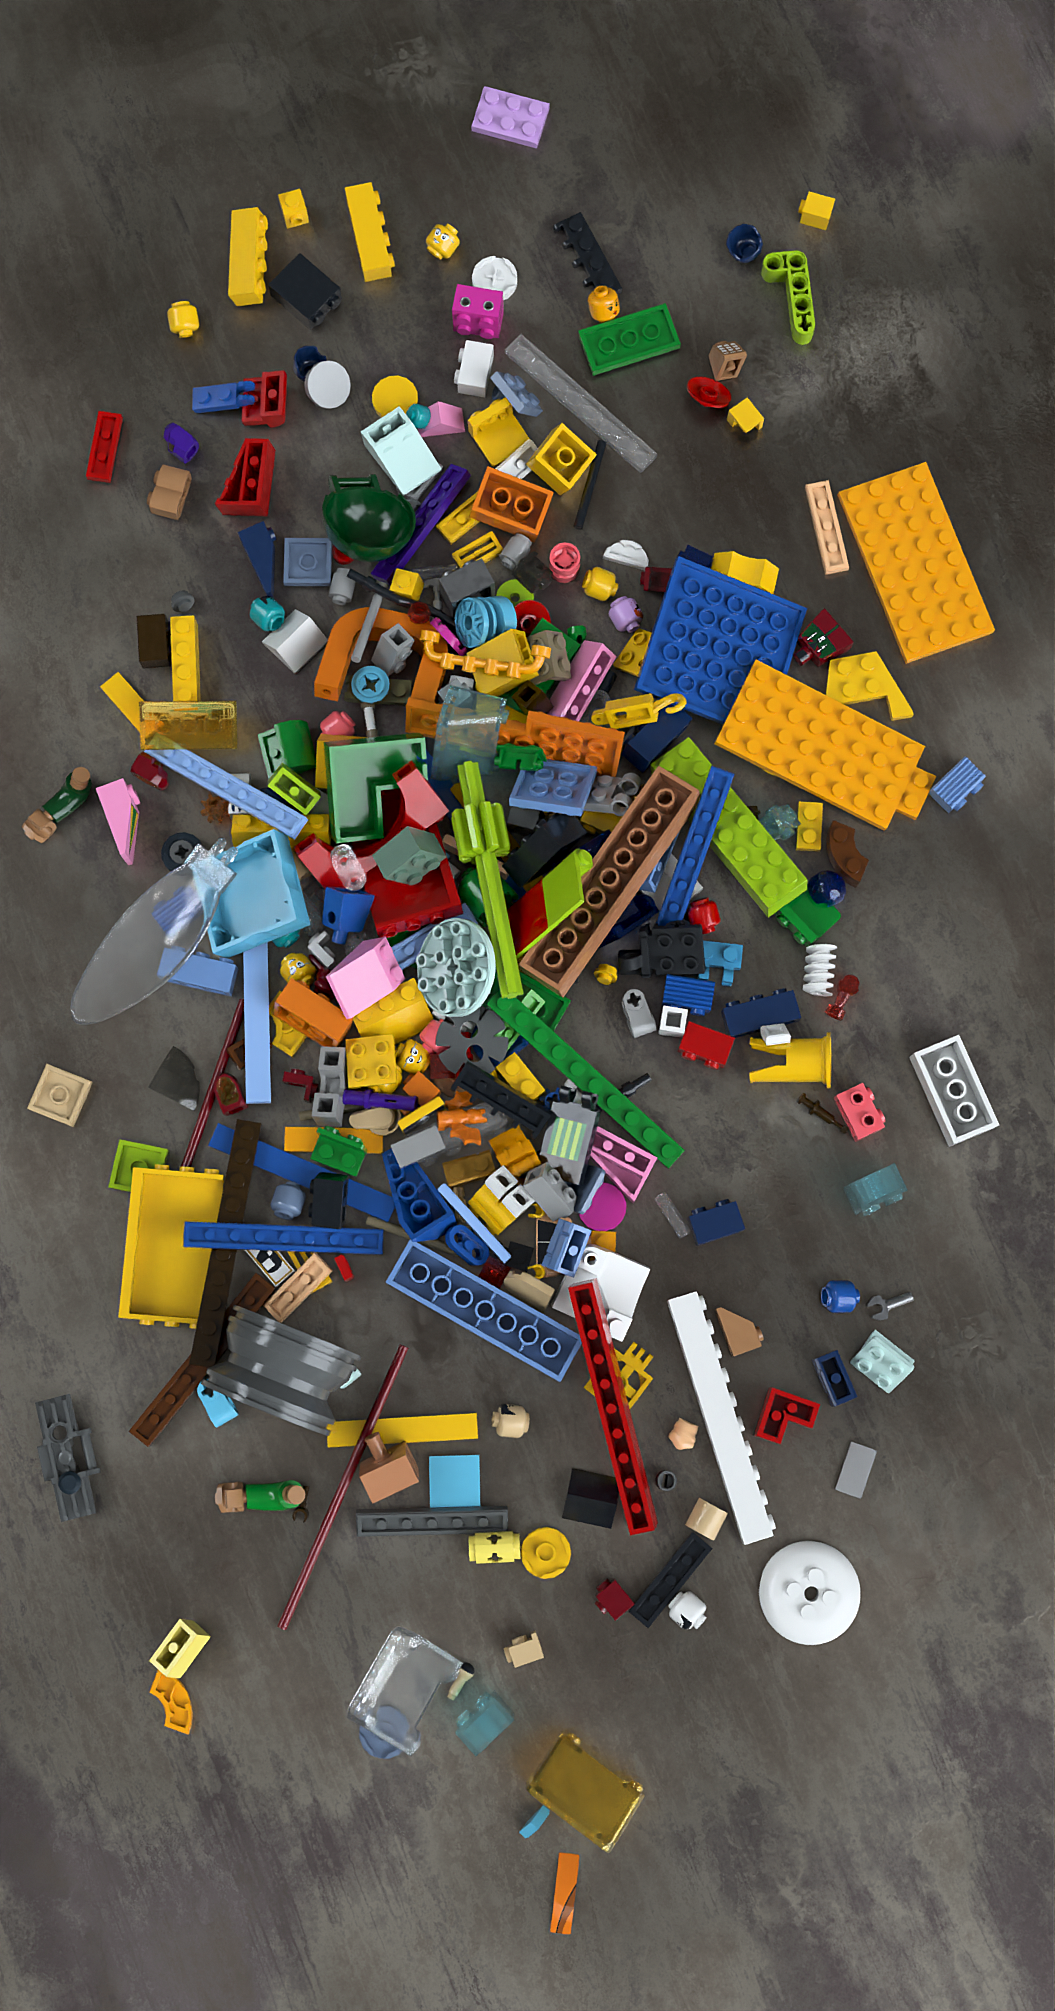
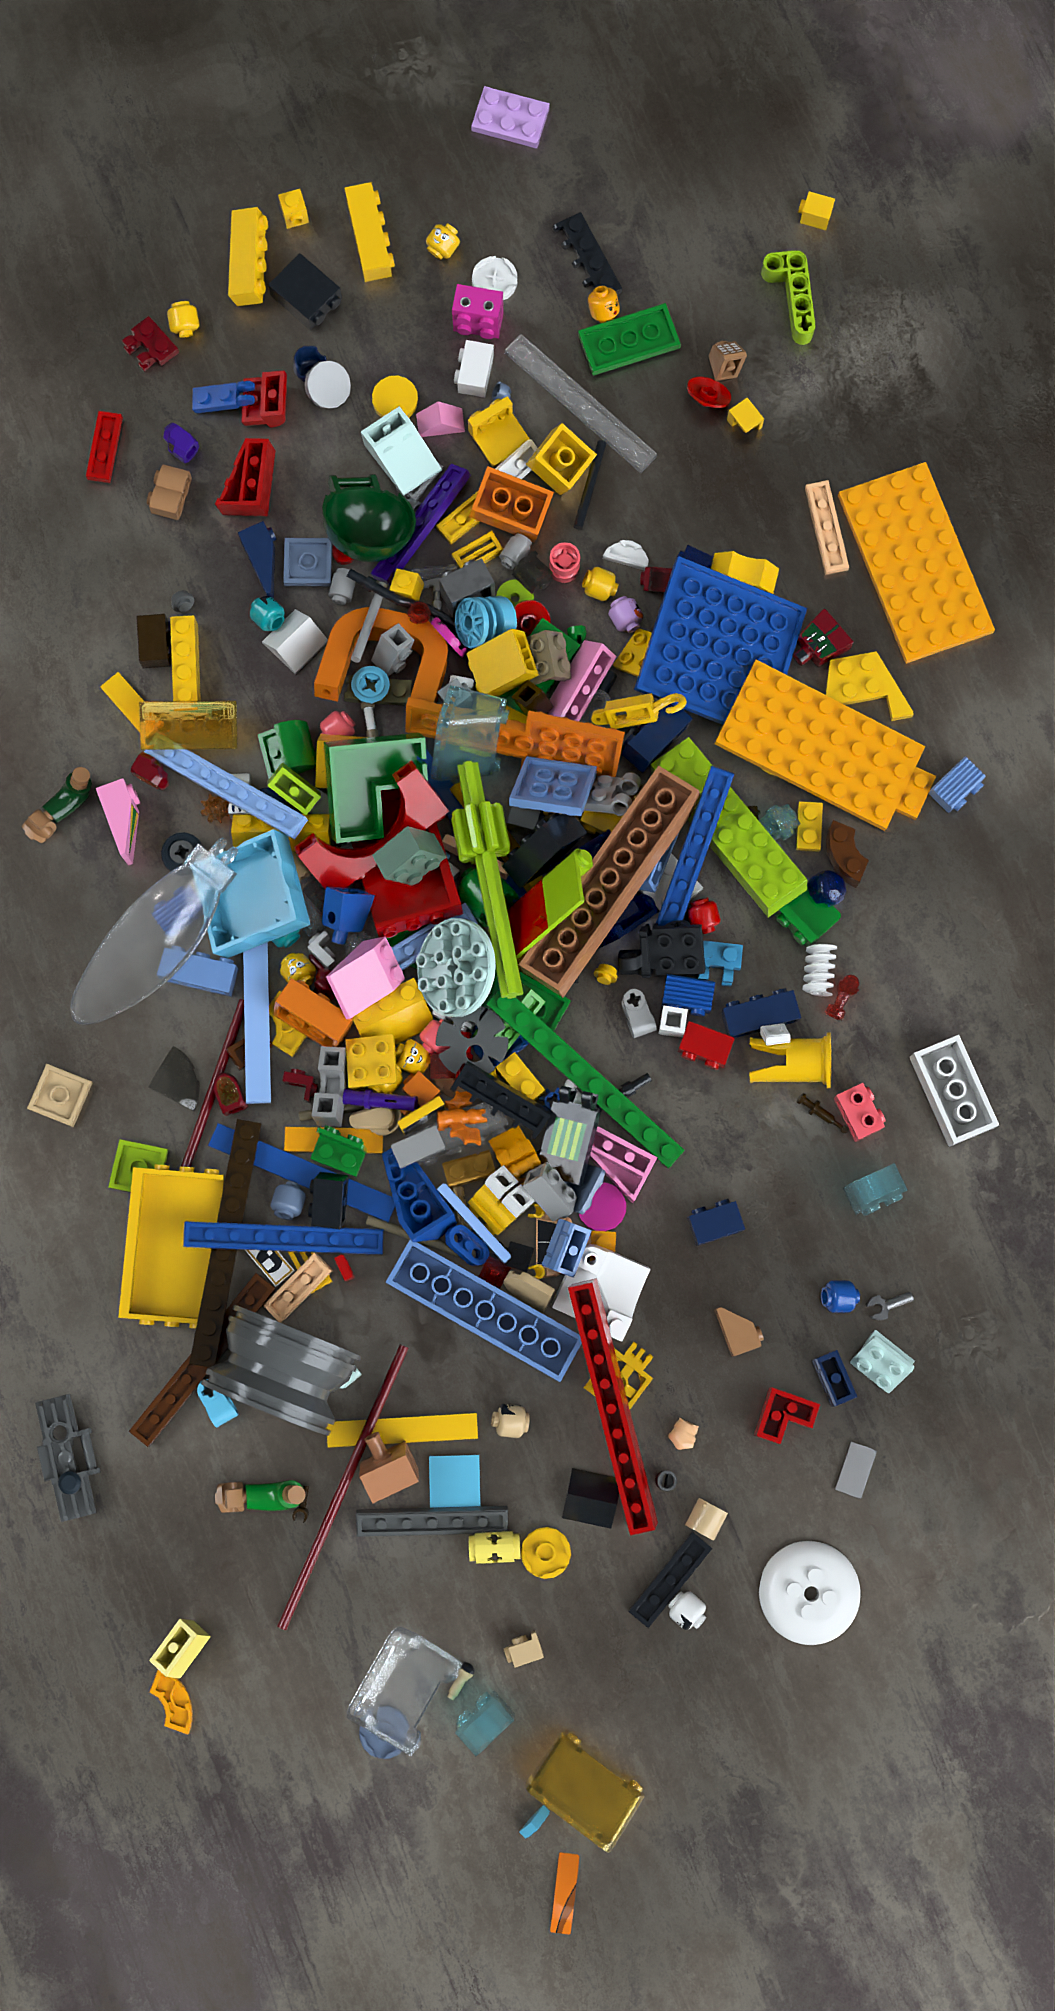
(154, 340): none -> dark red plate
(348, 869): clear plate -> none
(419, 415): teal piece -> none
(490, 666): light orange bar -> none
(514, 390): sand blue plate -> none
(530, 757): green hinge -> none
(612, 1598): dark red brick -> none
(672, 1215): clear axle -> none
(720, 1418): white brick -> none
(744, 243): dark blue hair -> none

